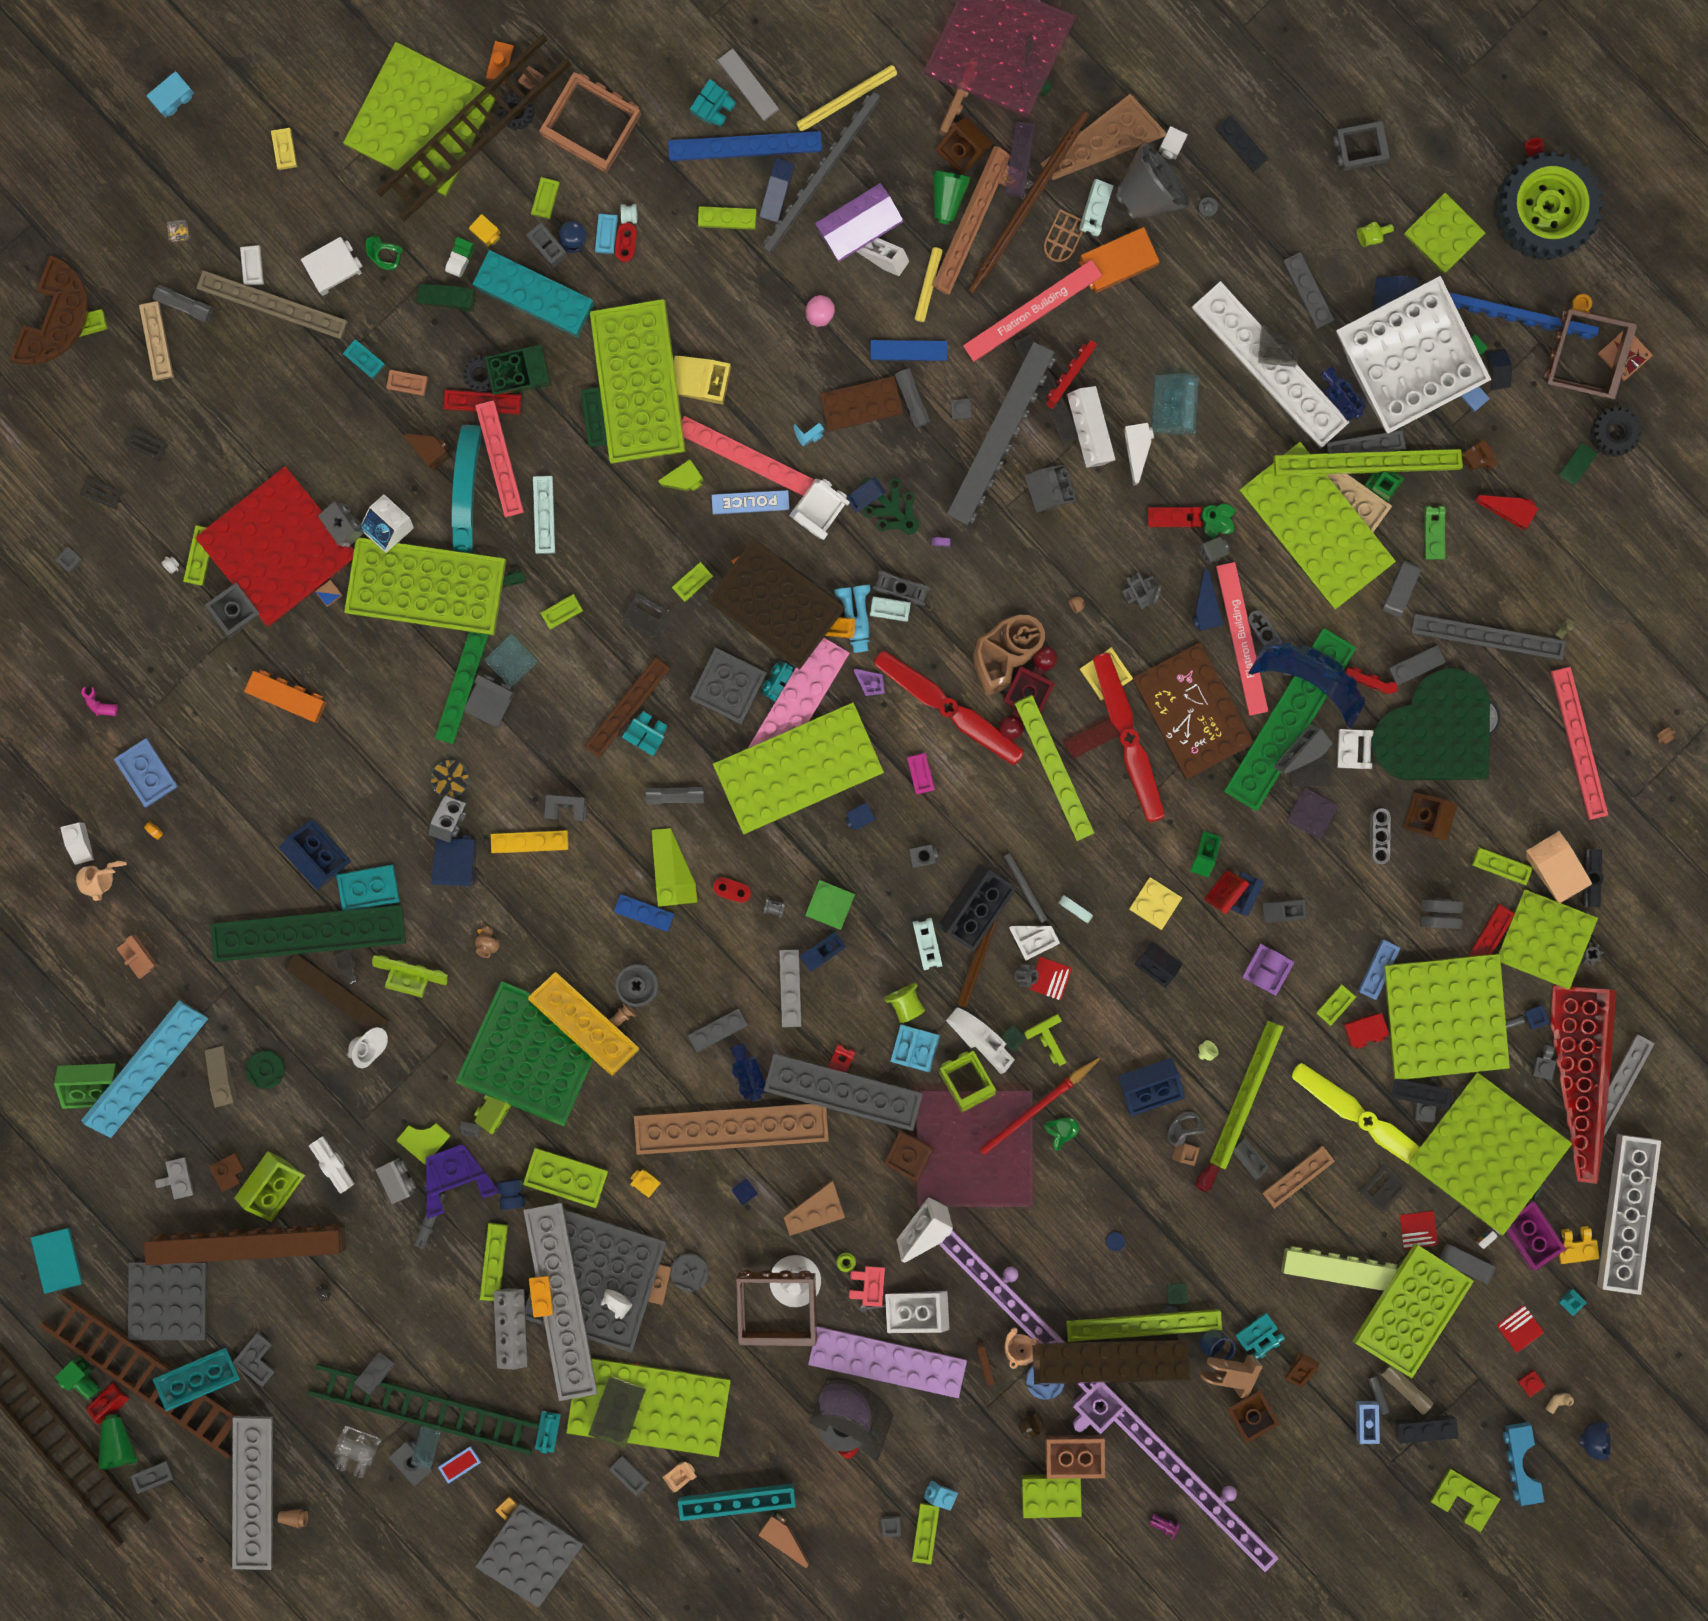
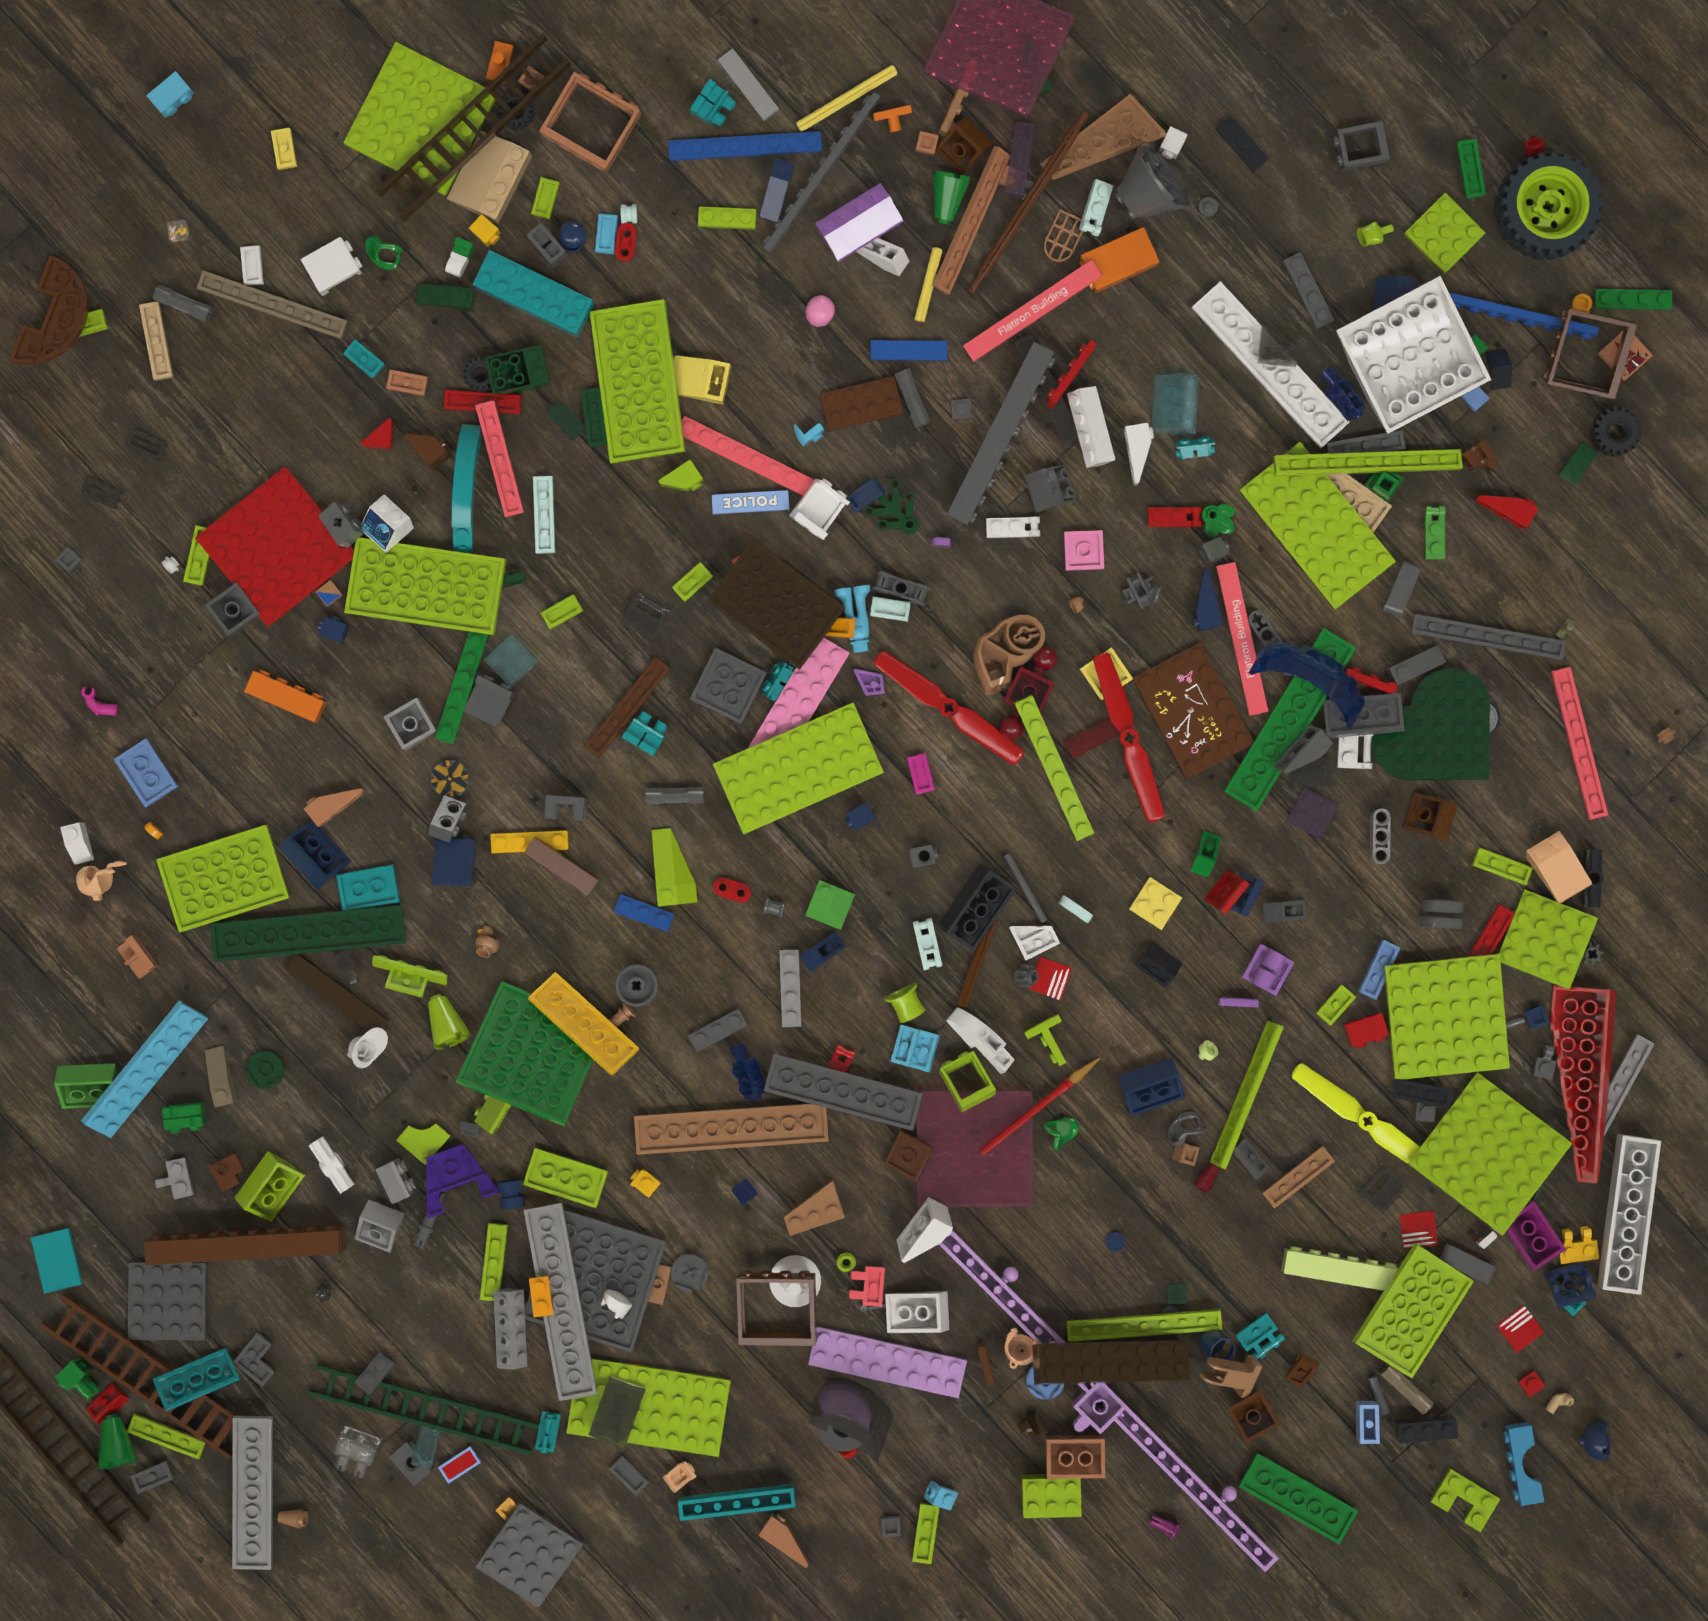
(166, 1436): none -> lime tile
(184, 1116): none -> green brick
(223, 878): none -> lime plate
(327, 807): none -> nougat slope
(333, 629): none -> dark blue brick
(379, 1225): none -> light grey slope
(382, 437): none -> red slope
(410, 724): none -> light grey slope
(446, 1023): none -> lime cone
(490, 178): none -> tan slope
(561, 865): none -> reddish brown tile
(566, 420): none -> clear green plate
(892, 116): none -> orange tile
(927, 143): none -> nougat plate
(1012, 527): none -> white plate
(1013, 1038): clear green plate -> none
(1084, 550): none -> bright pink plate
(1187, 446): none -> teal hinge
(1240, 1002): none -> medium lavender tile
(1297, 1498): none -> green plate
(1378, 716): none -> dark grey plate
(1470, 169): none -> green plate
(1577, 1268): none -> dark blue piece
(1632, 299): none -> green plate

